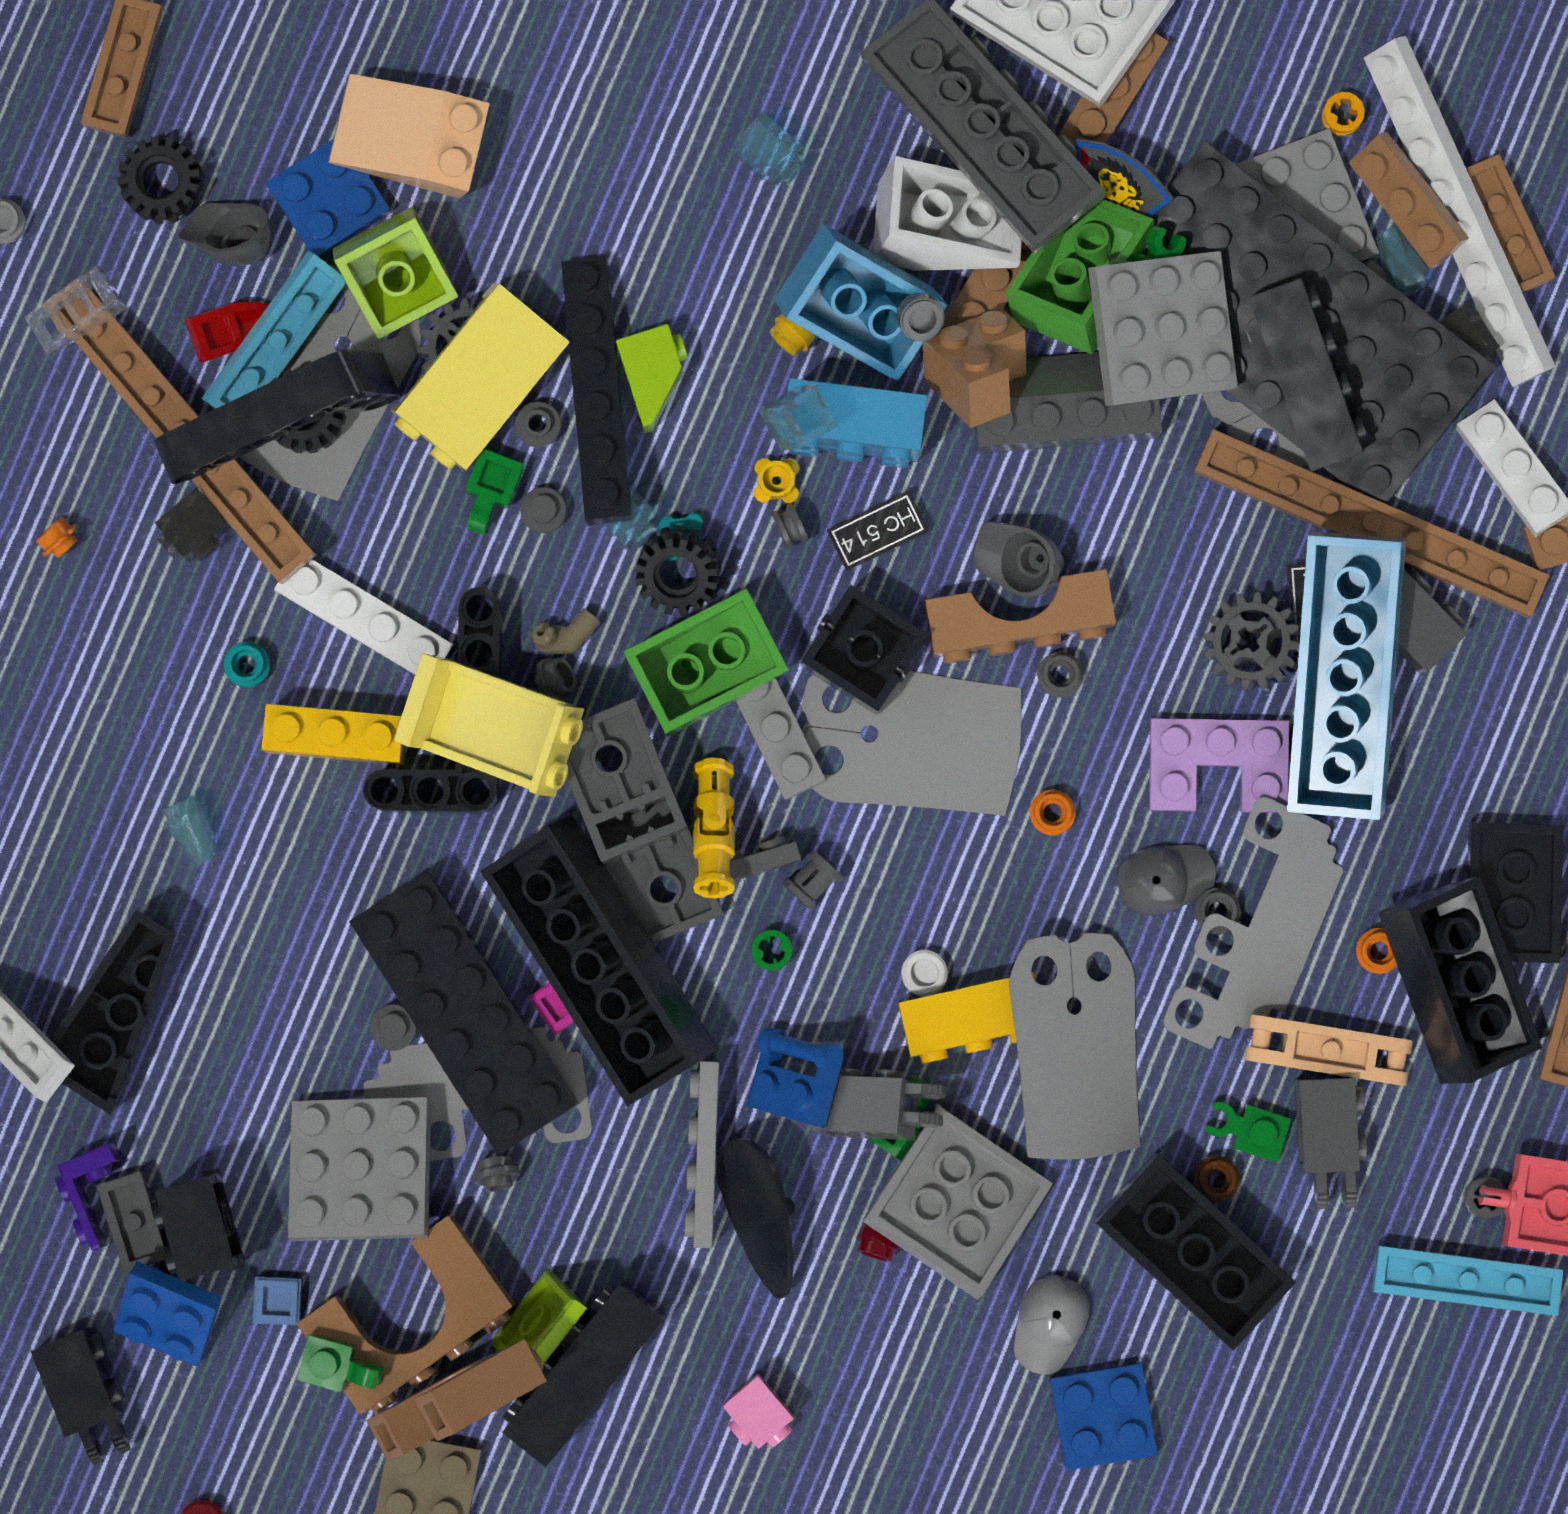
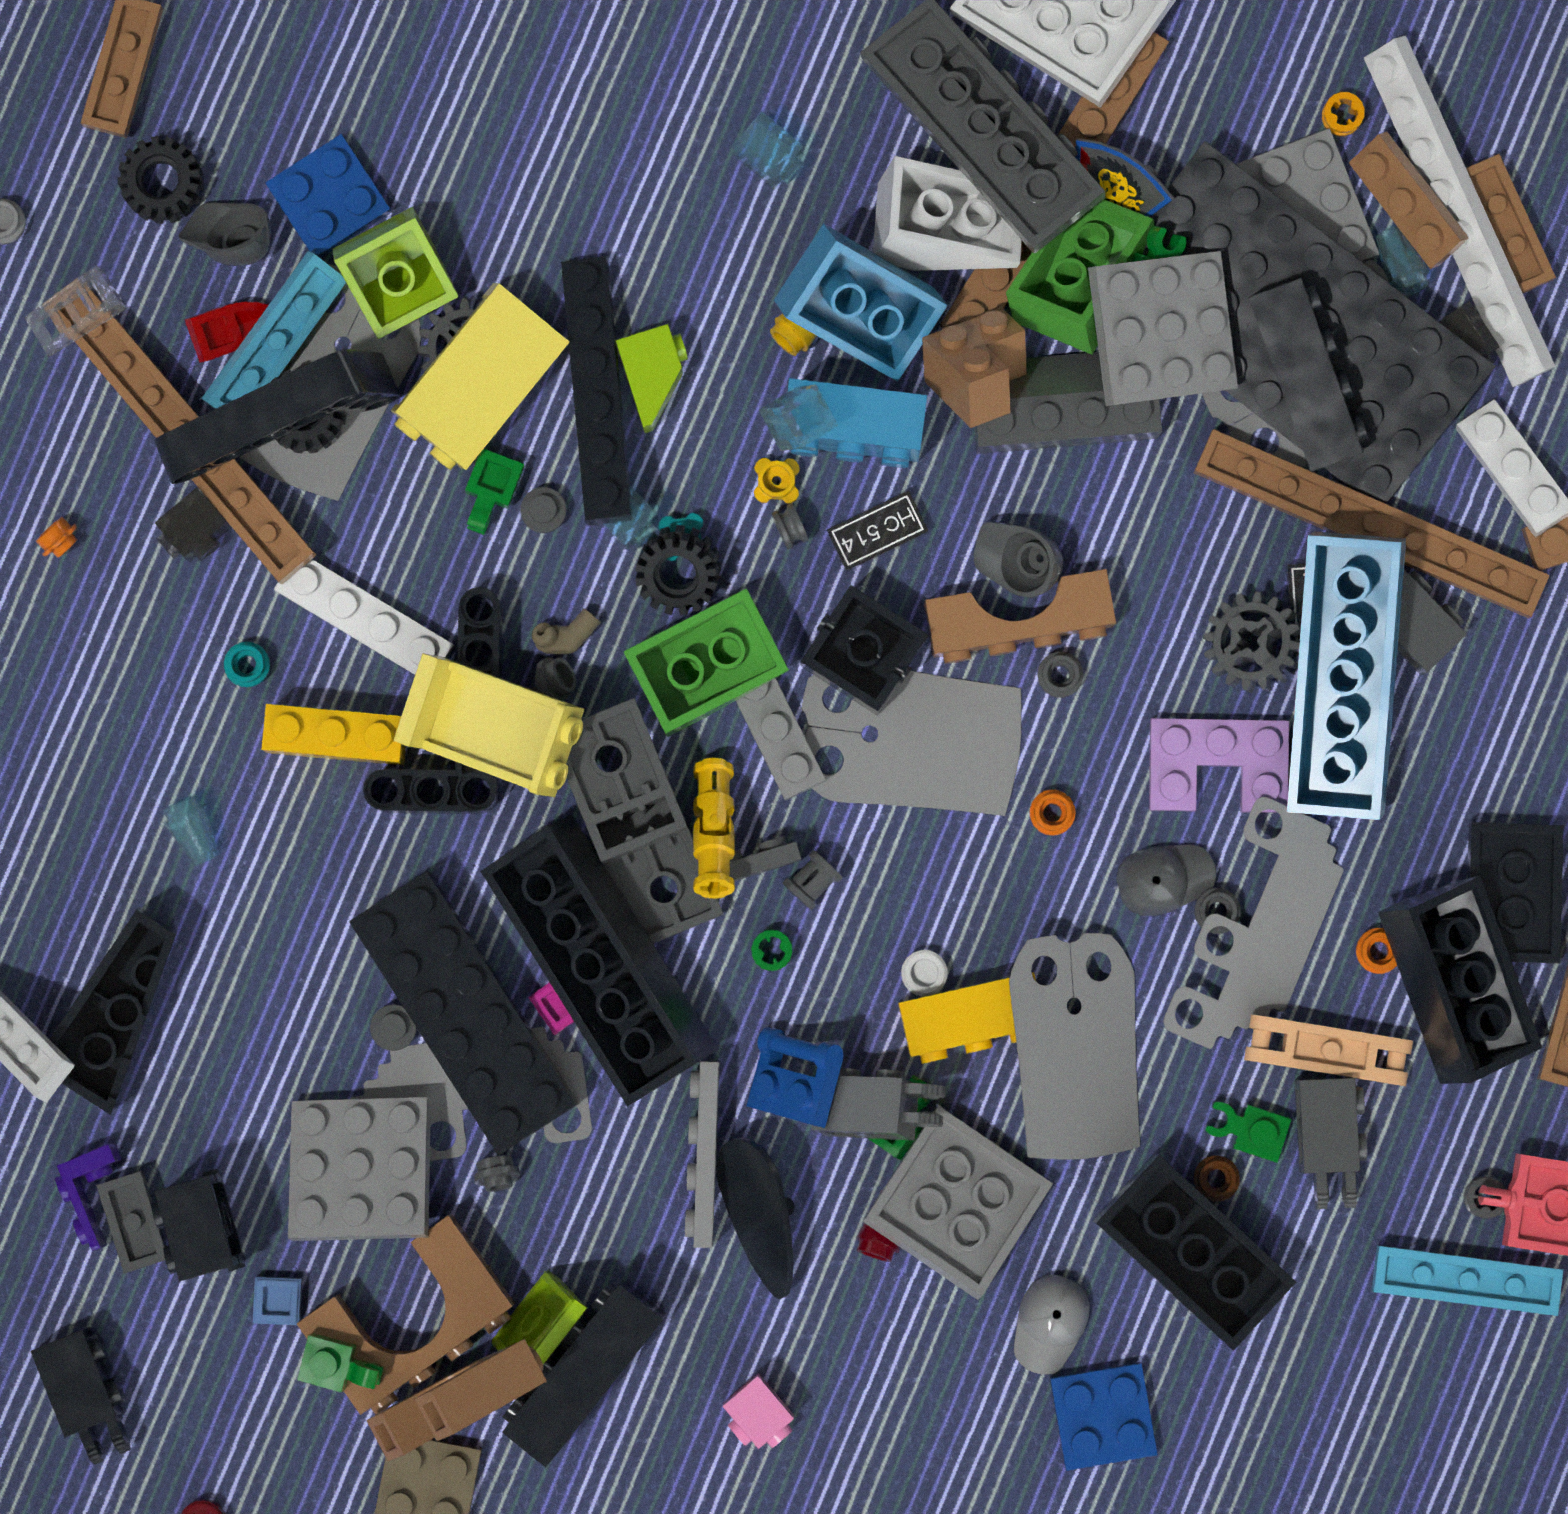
(167, 1314): blue plate -> none
(409, 134): light nougat slope -> none
(541, 438): dark grey plate -> none
(920, 317): dark grey tile -> none

